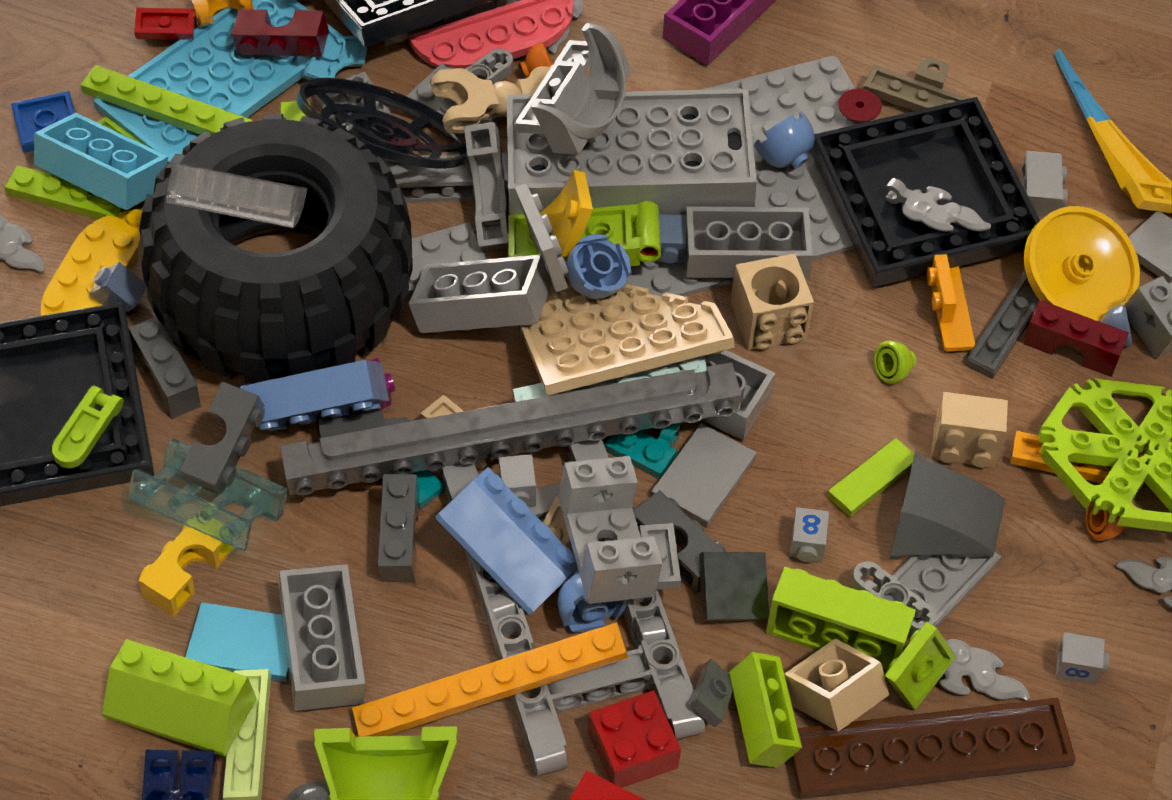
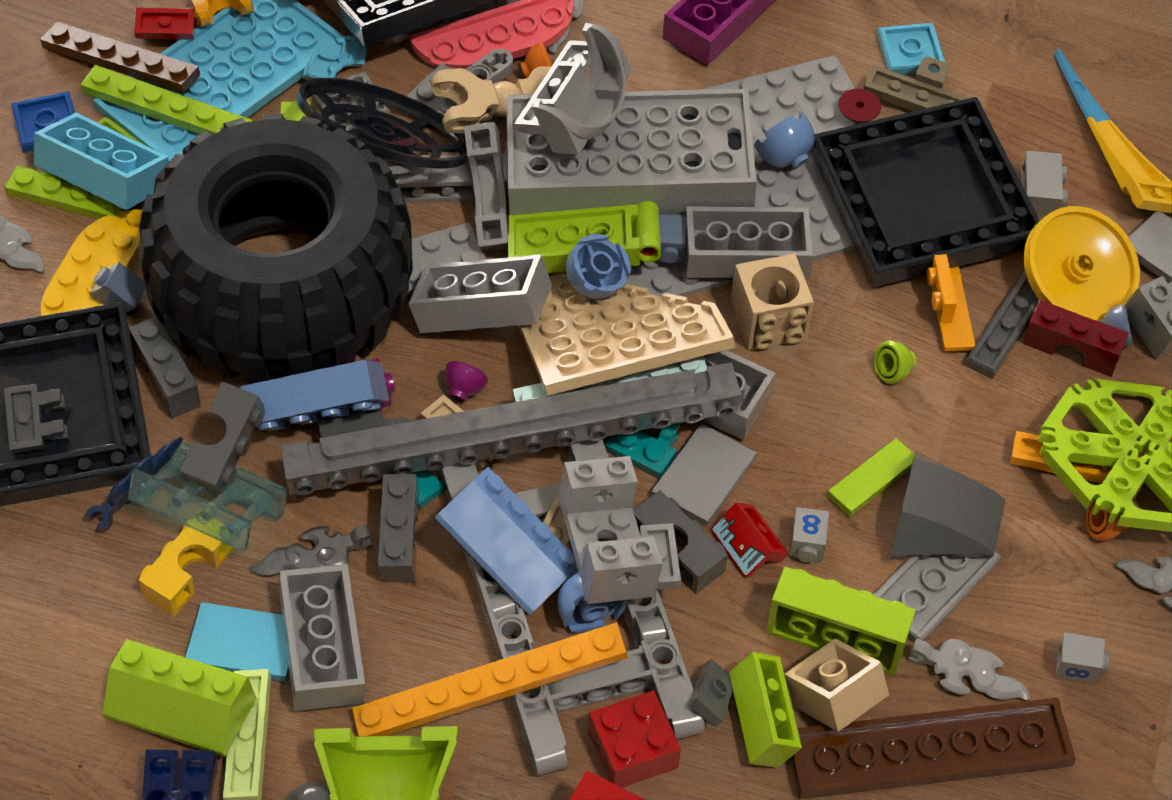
(24, 417): none -> dark grey plate
(85, 427): lime plate -> none
(119, 493): none -> dark blue piece
(120, 57): none -> plate
(235, 195): clear brick -> none
(302, 36): dark red arch -> none
(326, 552): none -> flat silver piece
(464, 380): none -> magenta brick
(519, 477): light grey brick -> none
(539, 228): light grey plate -> none
(570, 212): yellow plate -> none
(734, 586): pearl dark grey tile -> none
(748, 538): none -> red panel
(891, 585): light grey beam -> none
(908, 45): none -> medium azure tile
(920, 665): lime plate -> none
(924, 208): light grey piece -> none
(969, 429): tan brick -> none

